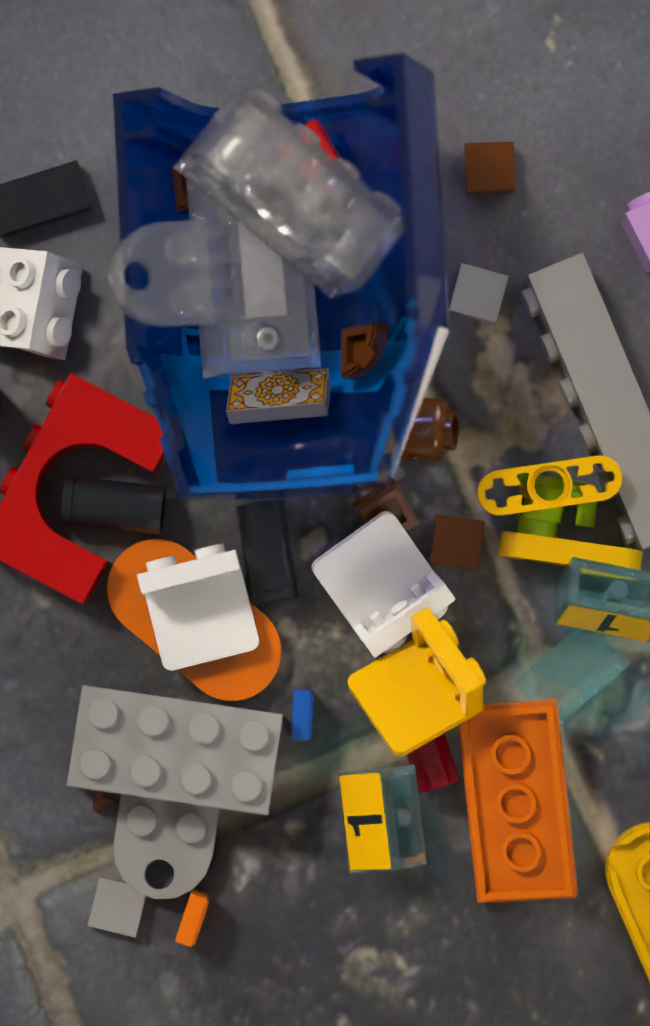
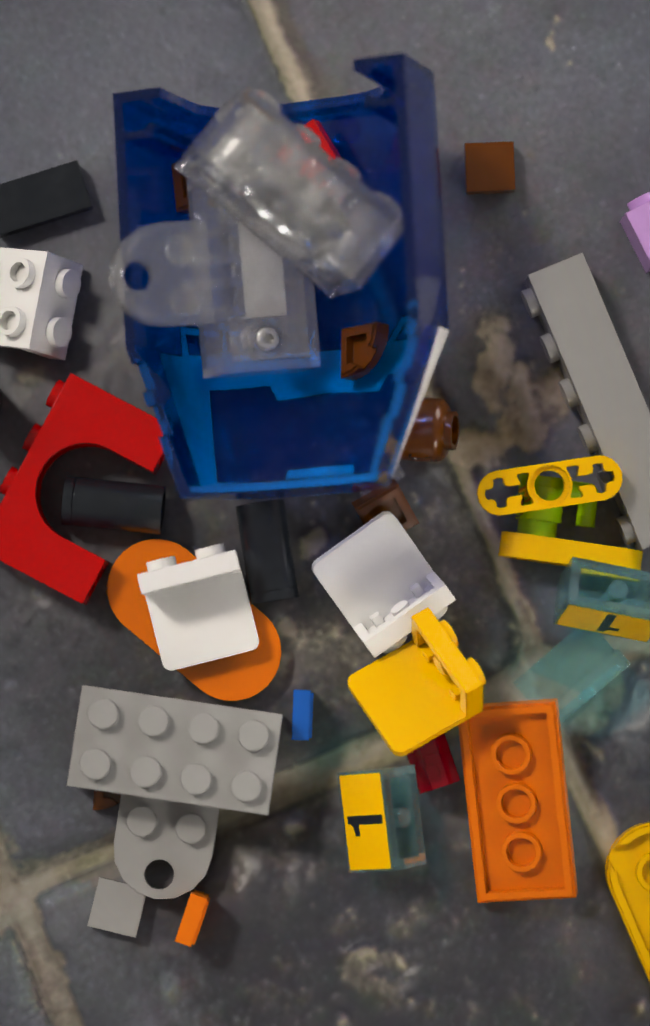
(279, 396): tile -> none
(457, 542): reddish brown tile -> none
(478, 294): light grey tile -> none

